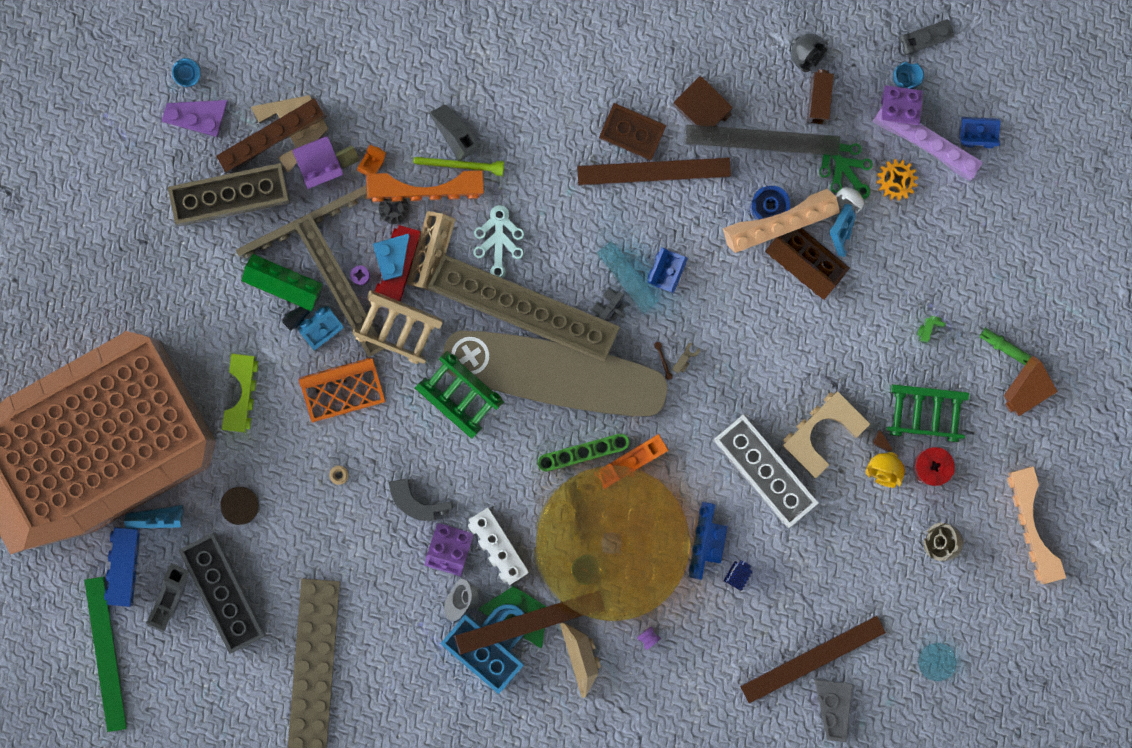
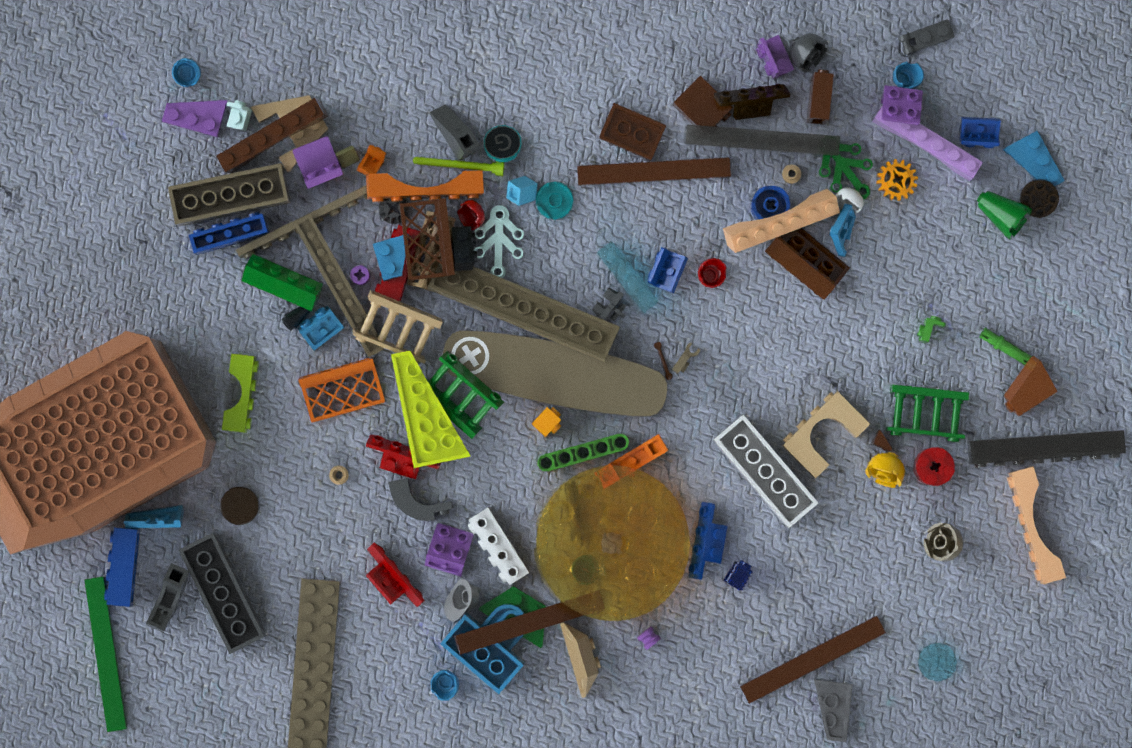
(232, 233): none -> blue brick
(239, 115): none -> light aqua bracket
(390, 580): none -> red bracket
(395, 457): none -> red bracket
(427, 425): none -> neon yellow wing
(443, 235): none -> reddish brown fence
(444, 685): none -> dark azure hair
(462, 248): none -> black brick
(471, 214): none -> red hair
(502, 143): none -> black tile
(521, 190): none -> medium azure panel
(548, 421): none -> light orange brick
(554, 200): none -> teal tile
(712, 272): none -> red hair
(752, 101): none -> dark brown bracket
(775, 57): none -> medium lavender bracket
(791, 180): none -> tan plate
(1004, 212): none -> green cone
(1035, 158): none -> dark azure wing
(1040, 196): none -> dark brown tile
(1046, 447): none -> clear smoke brick

